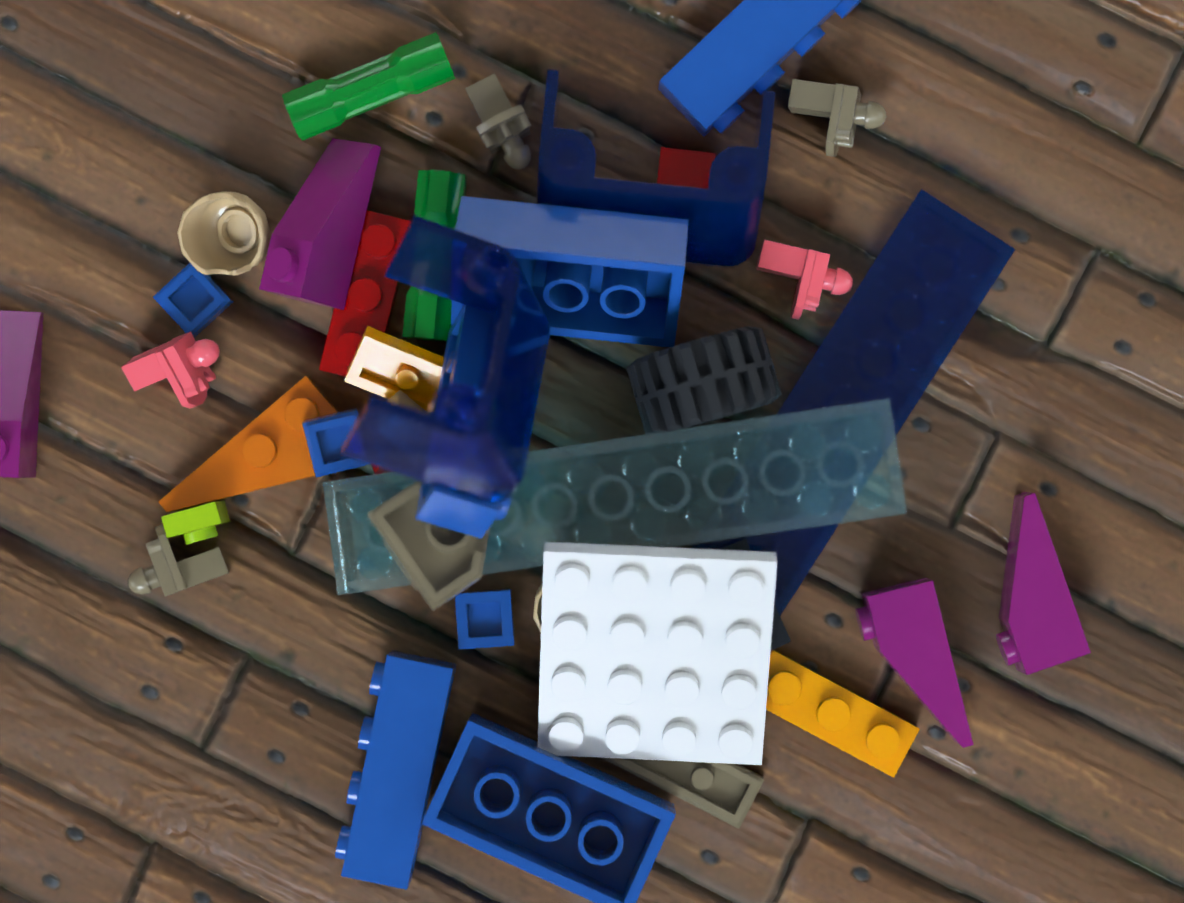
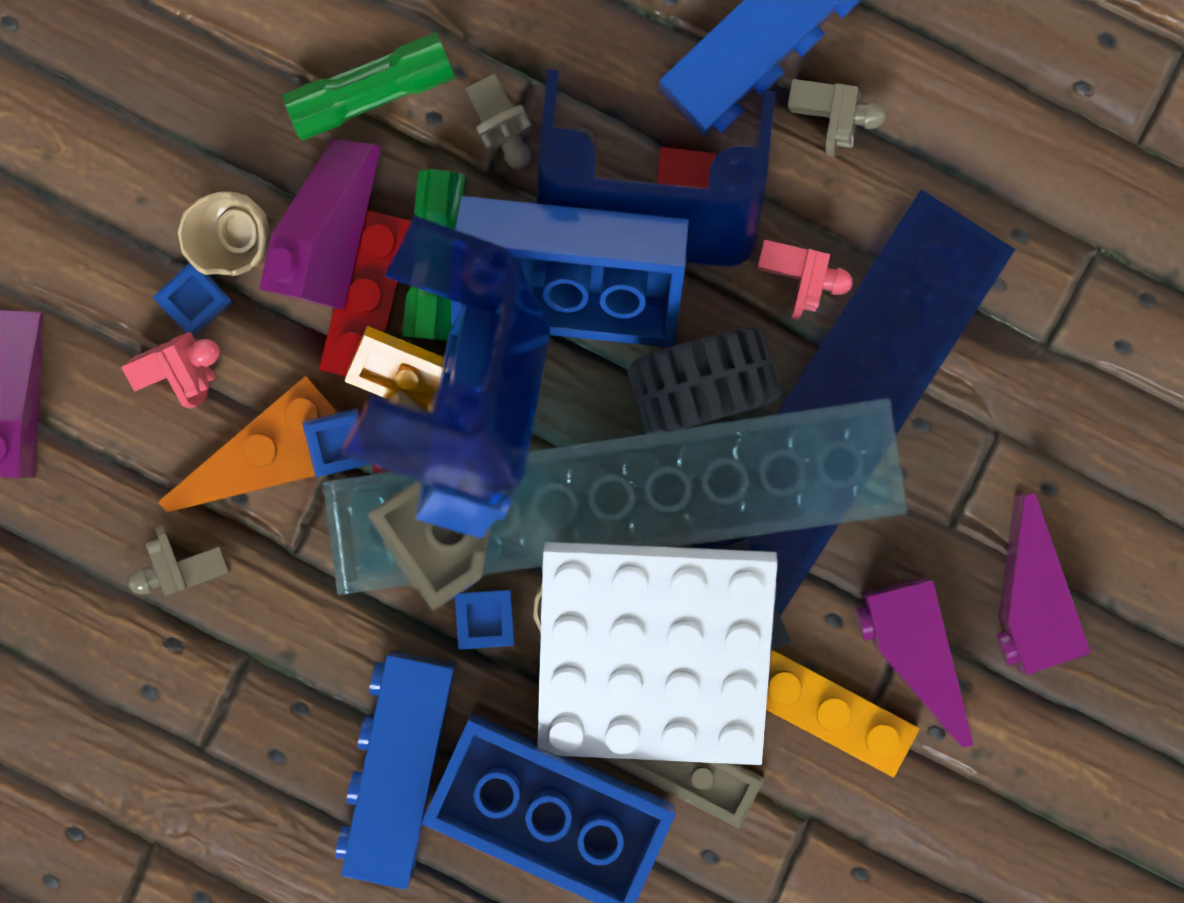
(197, 522): lime plate -> none

